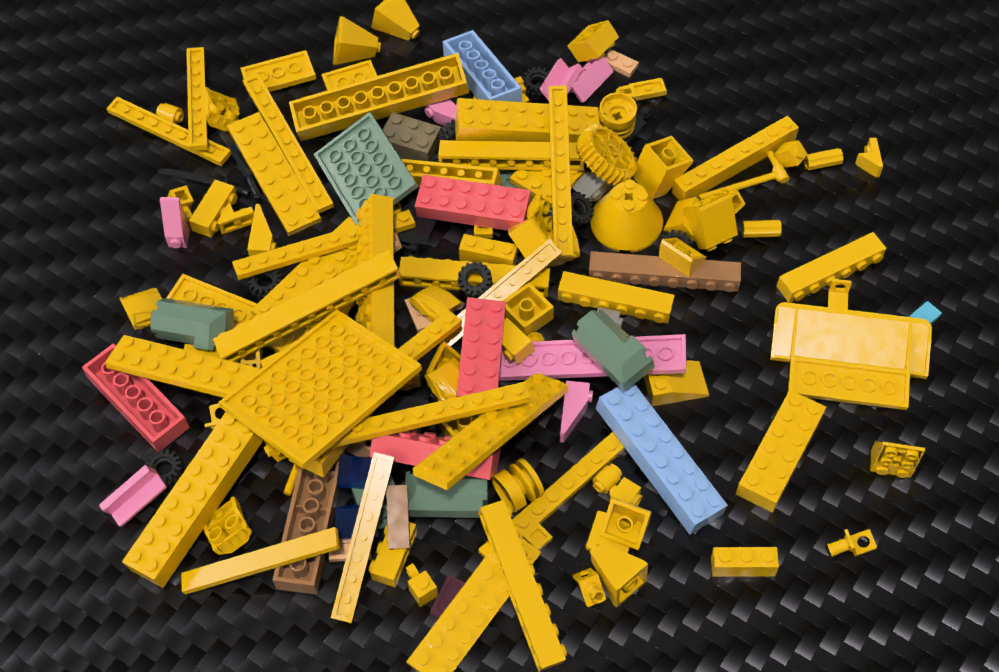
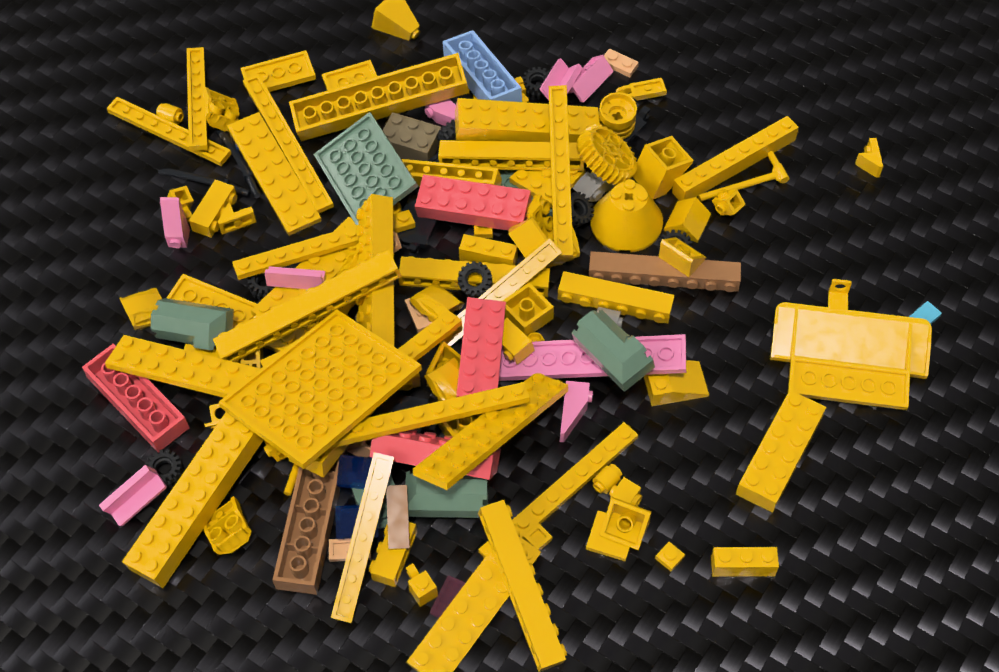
(260, 235): yellow slope -> none
(260, 560): yellow tile -> none
(294, 277): none -> bright pink panel
(353, 43): yellow slope -> none
(517, 485): yellow wheel -> none
(590, 587): yellow bracket -> none
(593, 41): yellow brick -> none
(618, 571): yellow slope -> none
(661, 457): light blue brick -> none
(670, 556): none -> yellow plate
(712, 220): yellow slope -> none
(763, 228): yellow axle -> none
(791, 153): yellow brick -> none
(823, 159): yellow axle -> none
(834, 265): yellow brick -> none
(850, 543): yellow bracket -> none
(895, 459): yellow slope -> none

